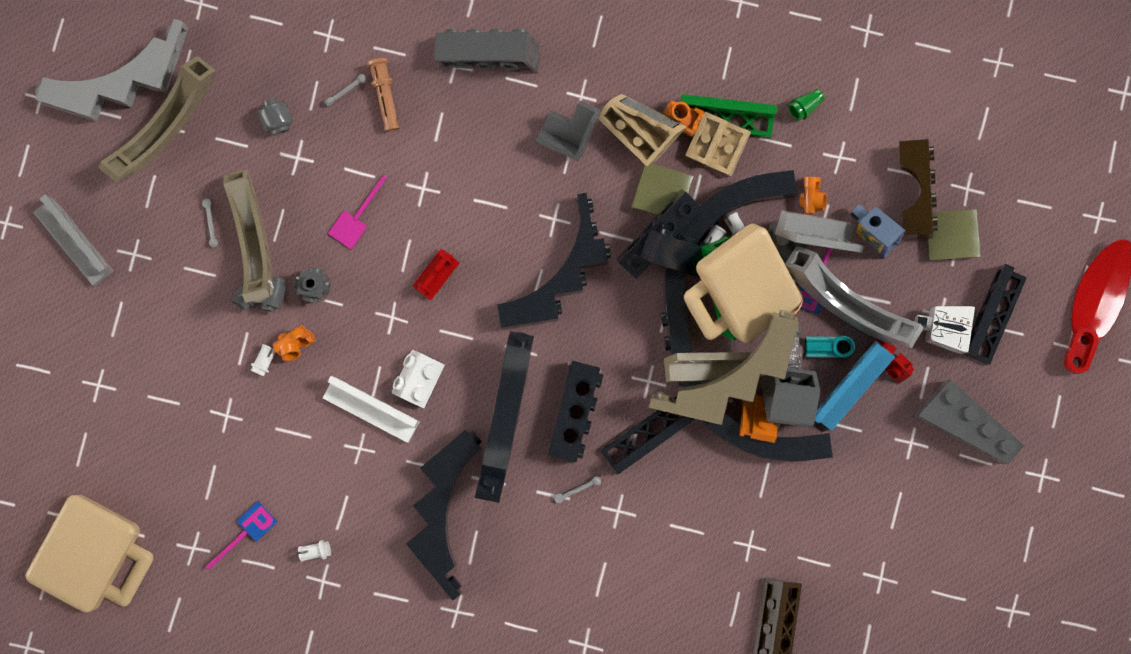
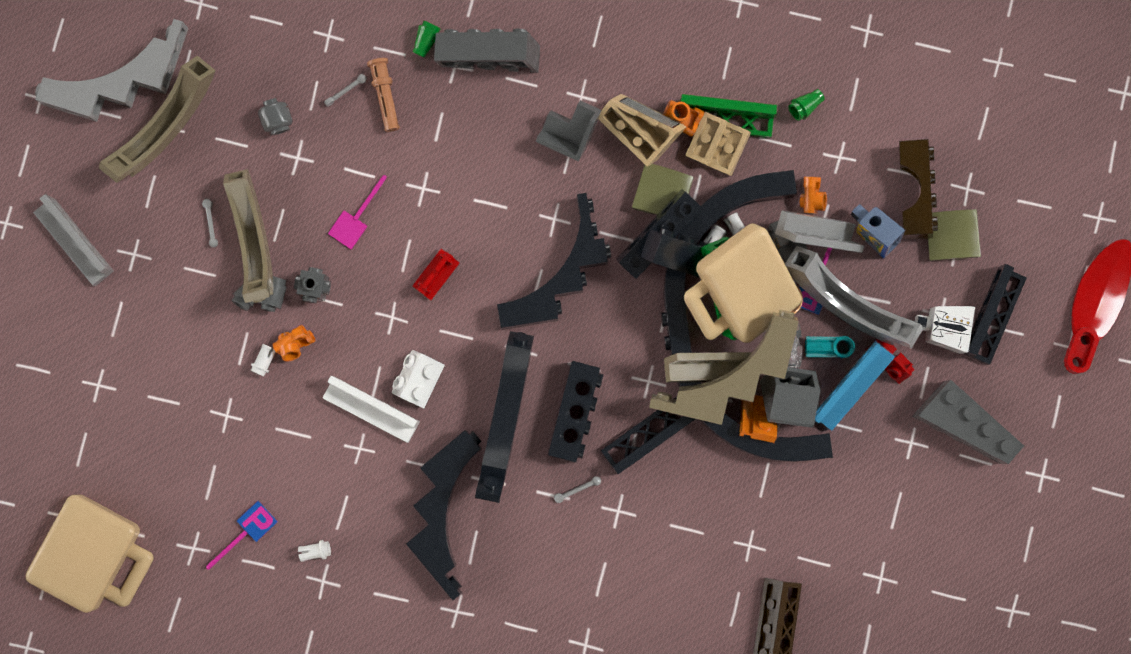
(425, 38): none -> green cone

